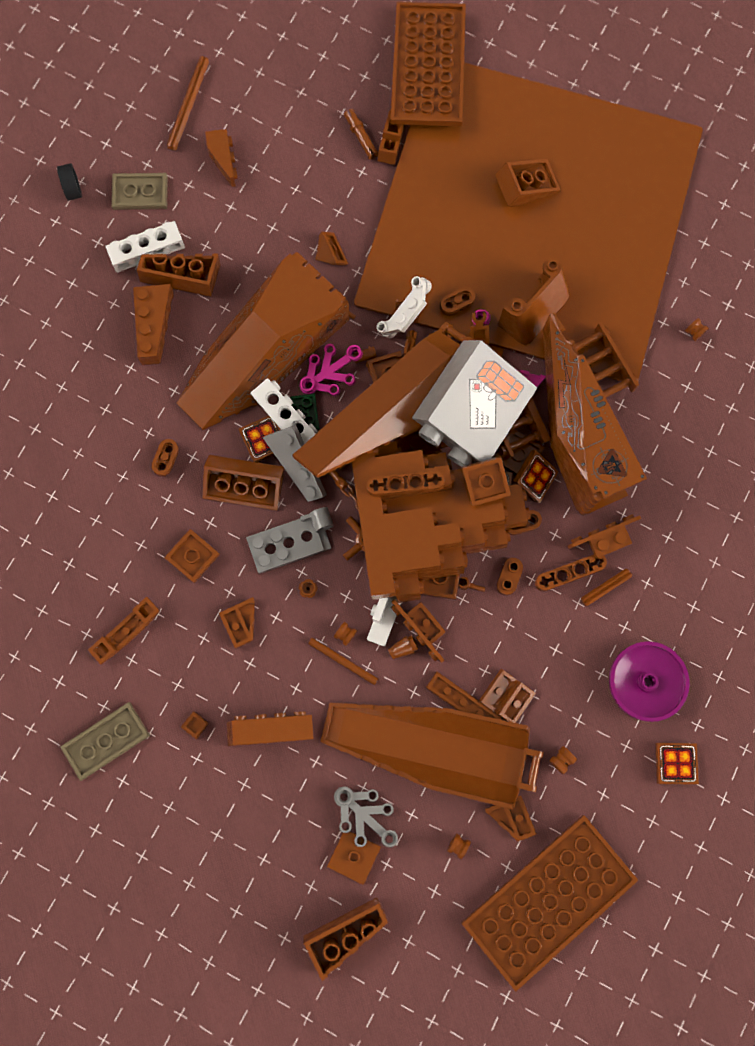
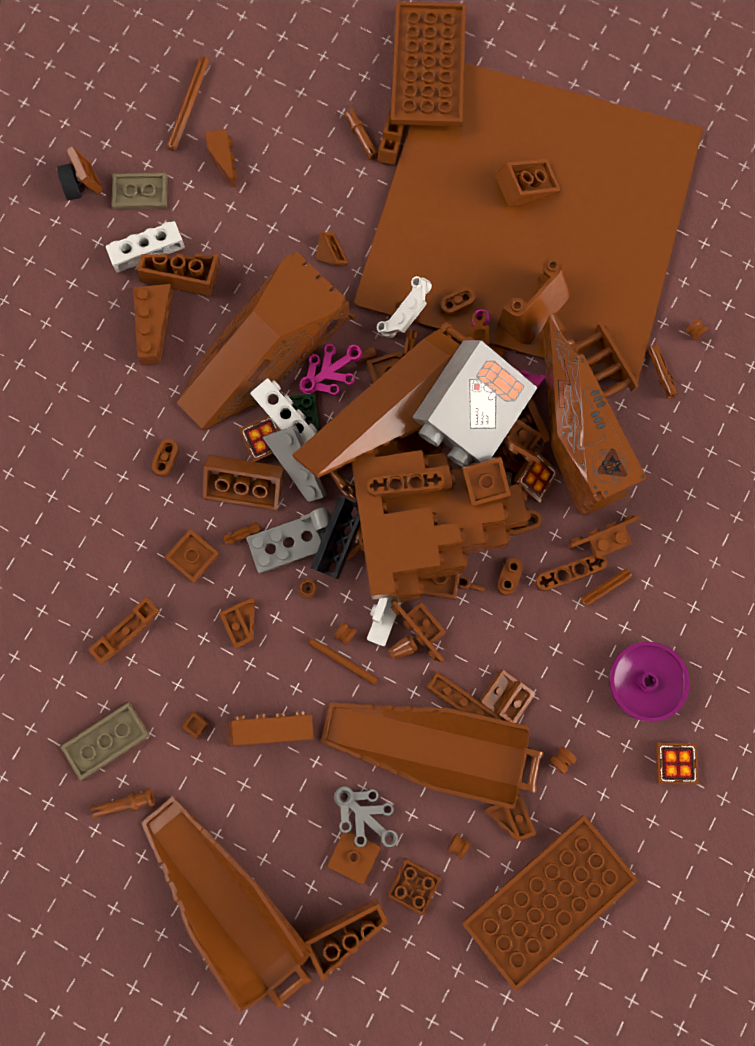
(85, 170): none -> dark orange plate
(131, 802): none -> dark orange pin
(226, 911): none -> dark orange windscreen
(241, 533): none -> dark orange axle
(335, 536): none -> black fence
(414, 886): none -> dark orange tile
(522, 440): none -> dark orange bracket
(662, 371): none -> dark orange pin

